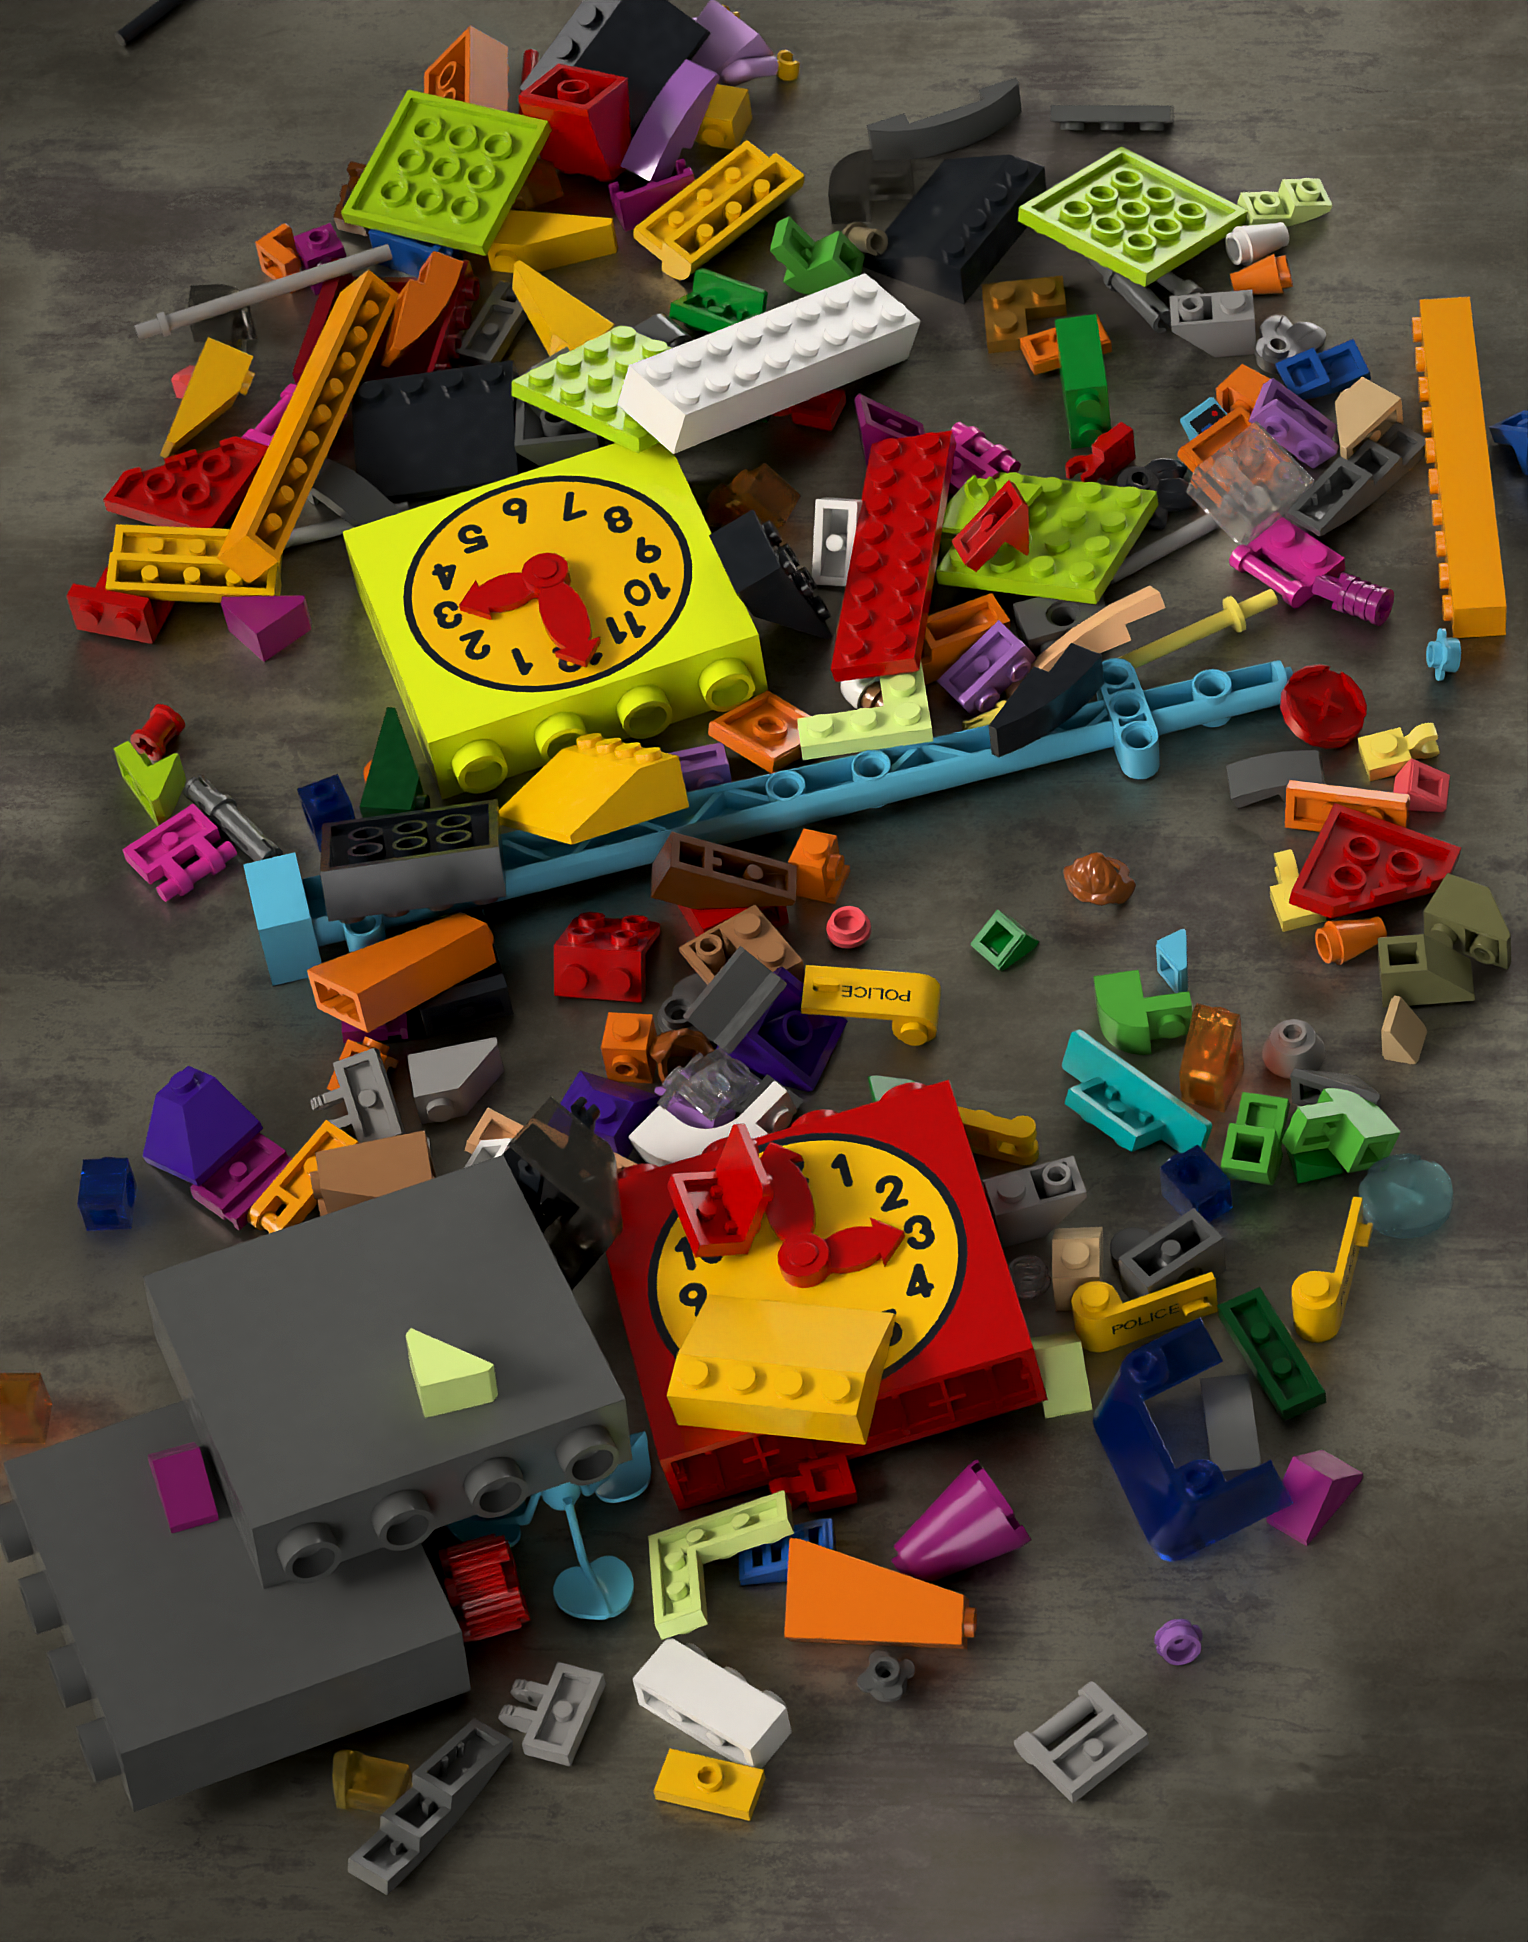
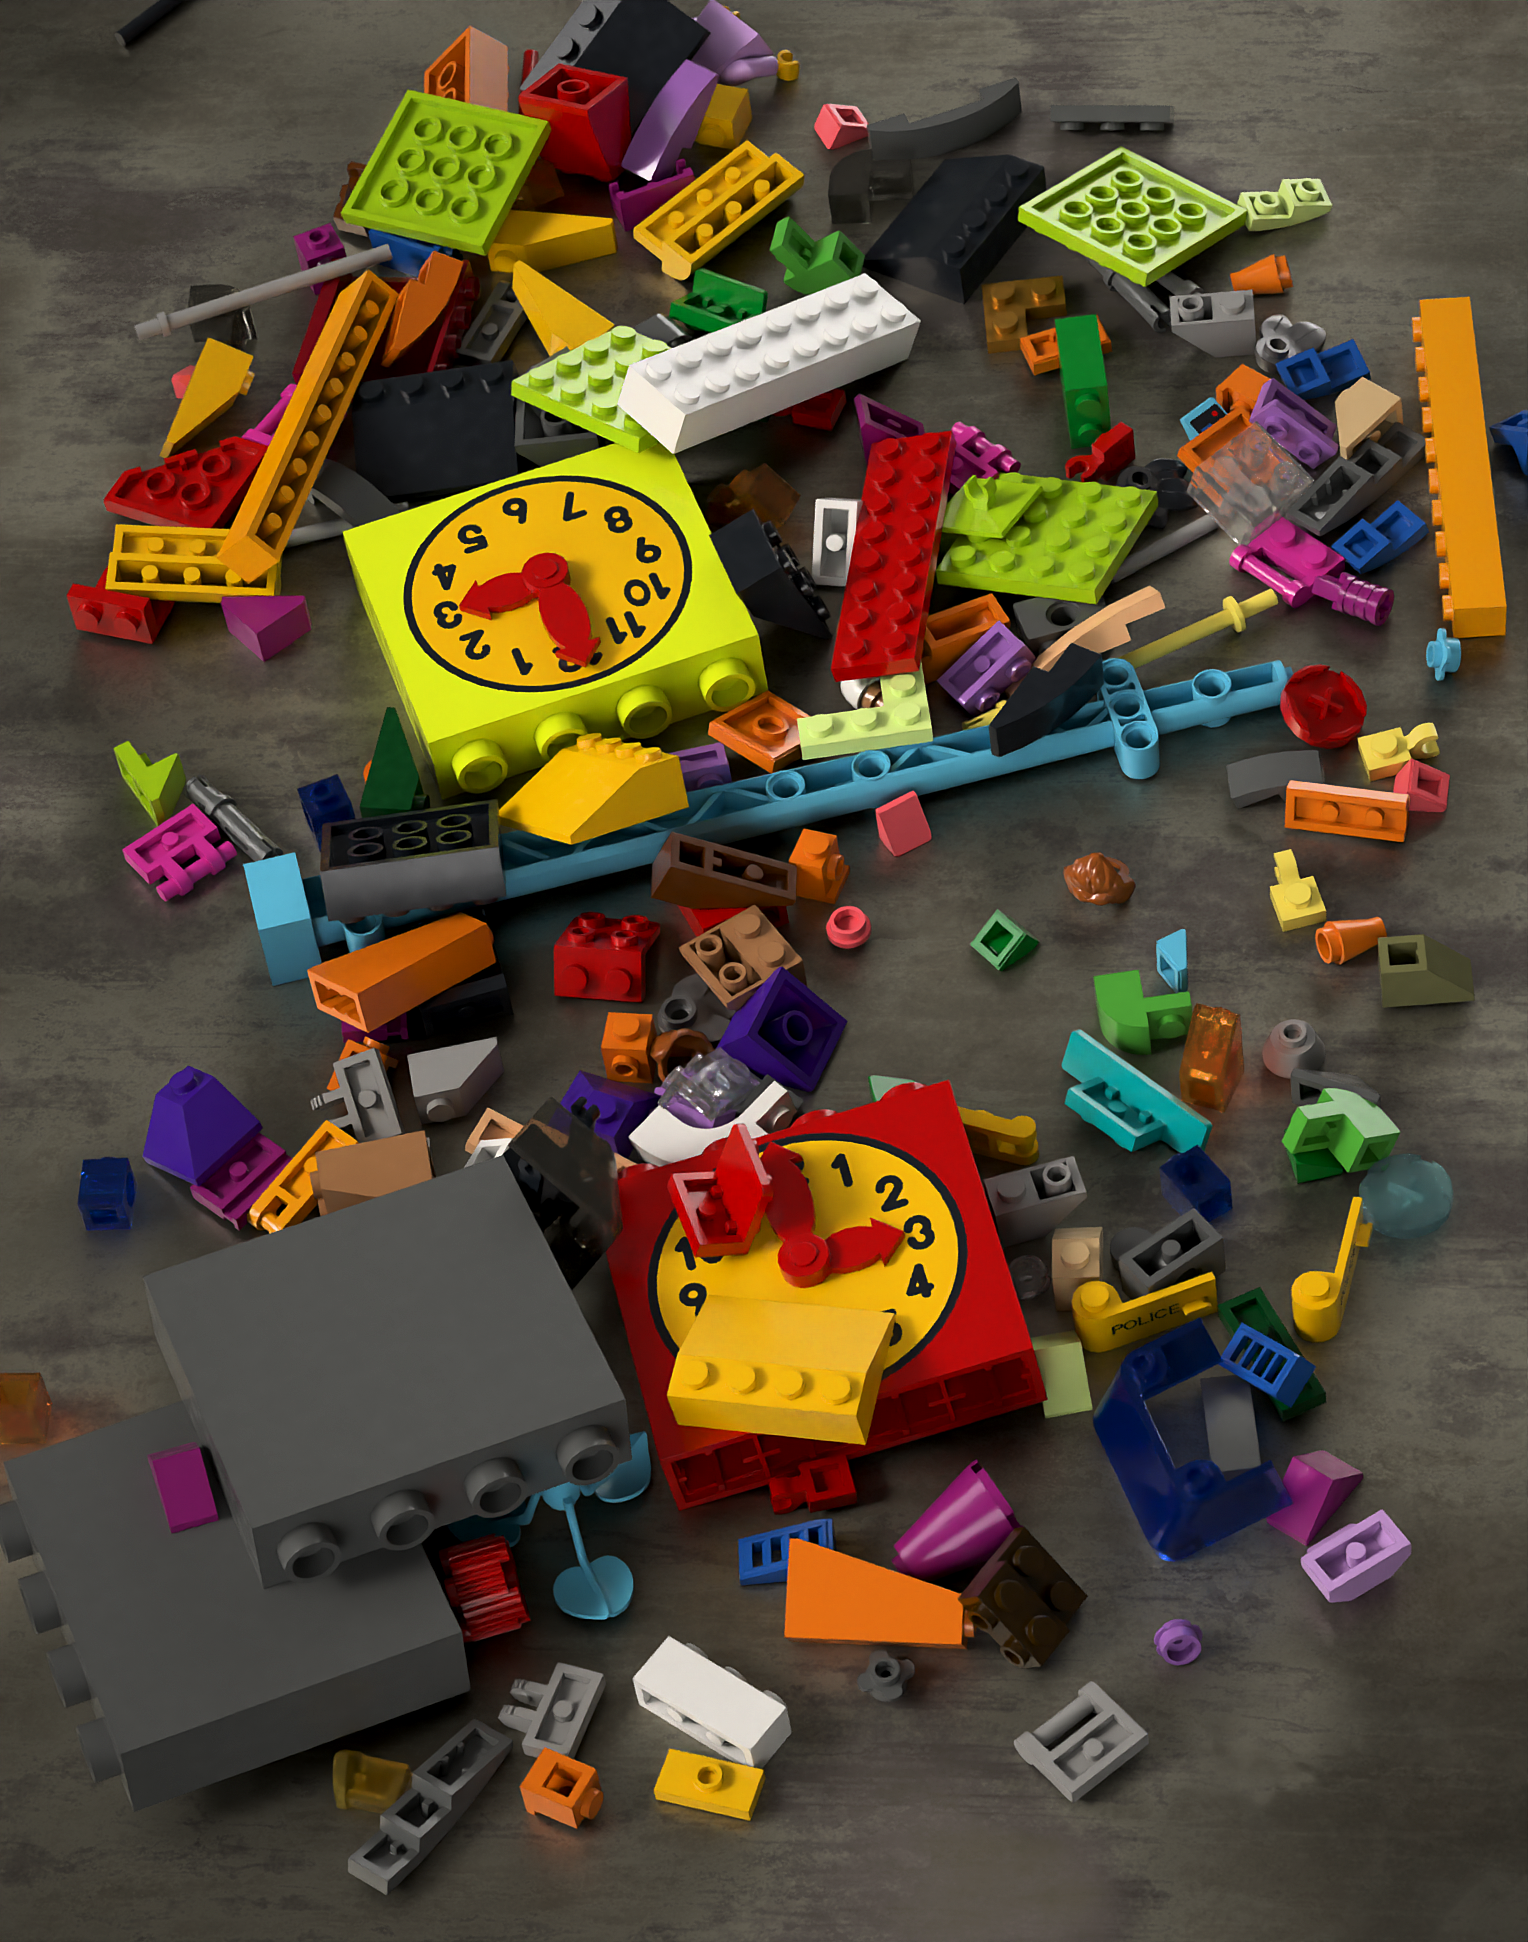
(157, 732): red bush -> none
(278, 253): orange bracket -> none
(448, 1376): yellowish green slope -> none
(554, 1779): none -> orange brick
(681, 1551): yellowish green plate -> none
(735, 1000): dark grey panel -> none
(840, 125): none -> coral slope
(866, 239): dark tan pin -> none
(903, 824): none -> coral slope
(903, 997): yellow door -> none
(999, 521): red slope -> none
(1023, 1600): none -> dark brown plate
(1254, 1141): bright green brick -> none
(1255, 242): white cone -> none
(1289, 1380): none -> blue slope
(1356, 1557): none -> lavender slope
(1369, 864): red plate -> none
(1388, 536): none -> blue slope
(1402, 1033): tan slope -> none
(1468, 921): olive slope -> none

